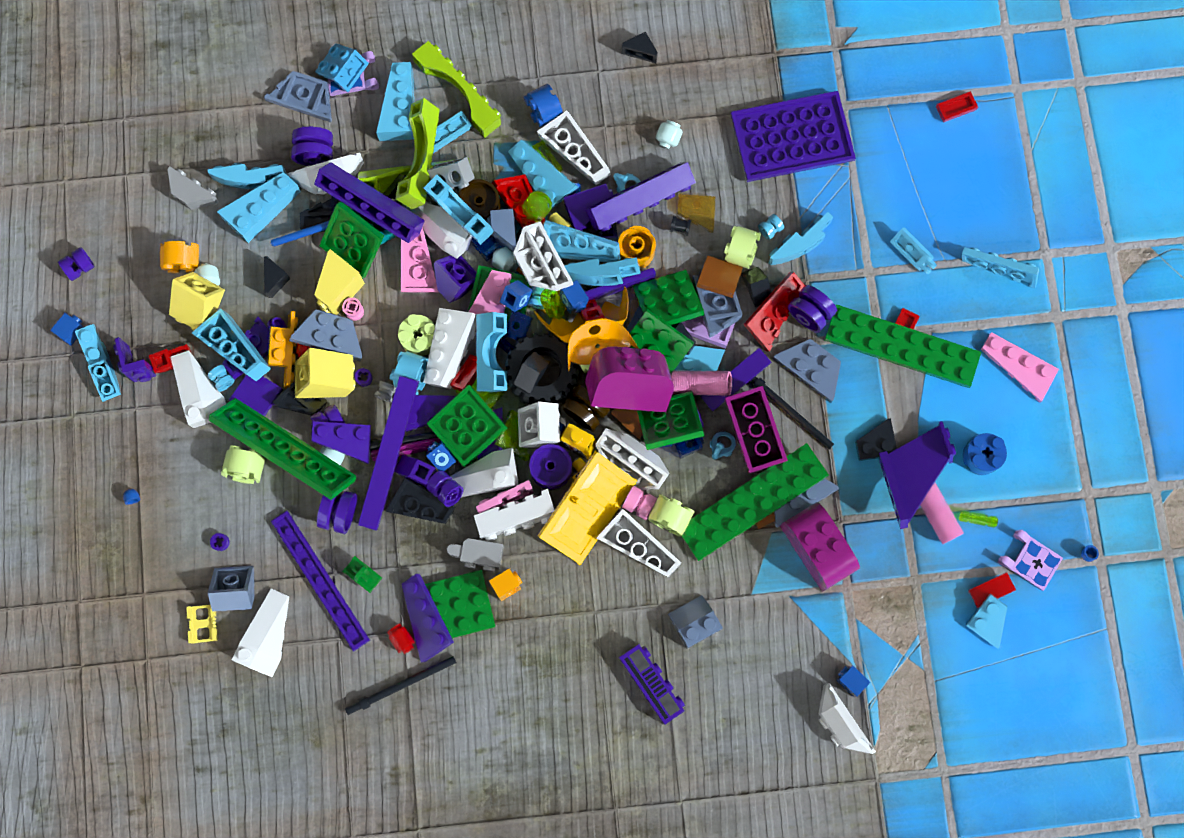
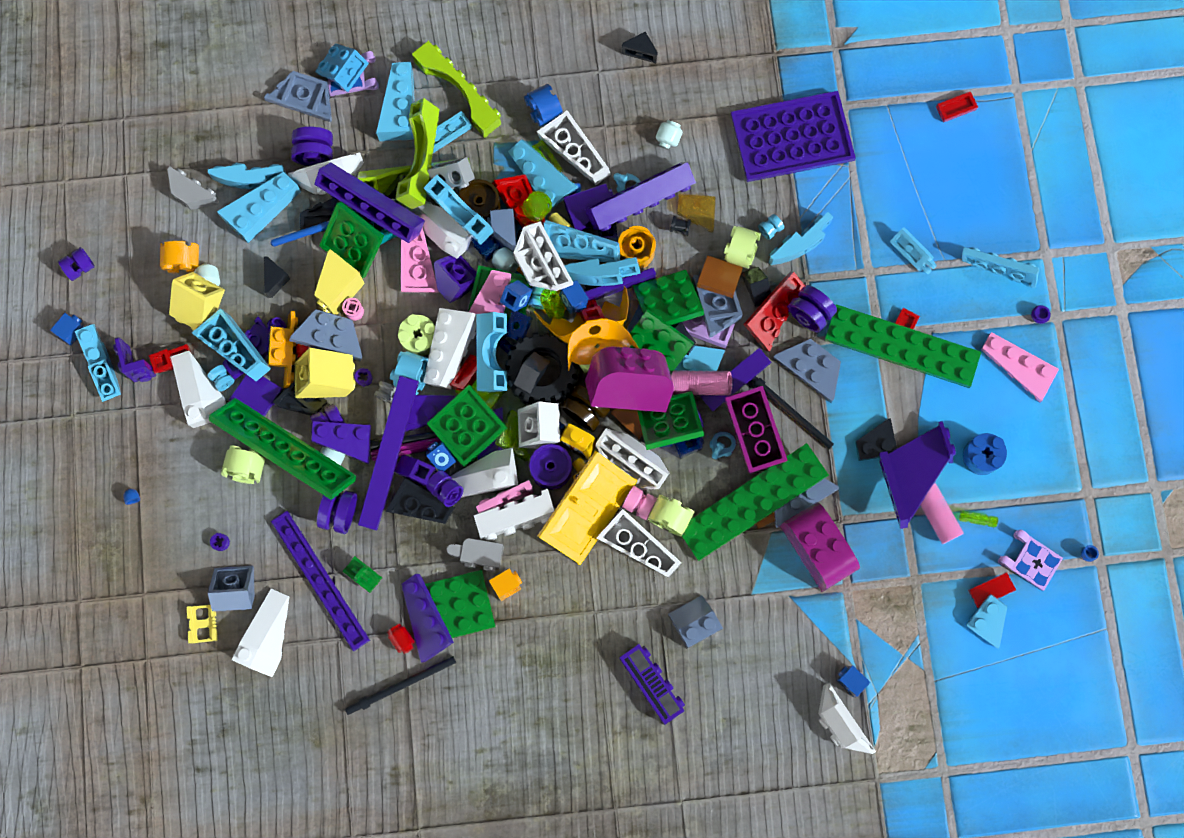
(1040, 314): none -> dark purple plate

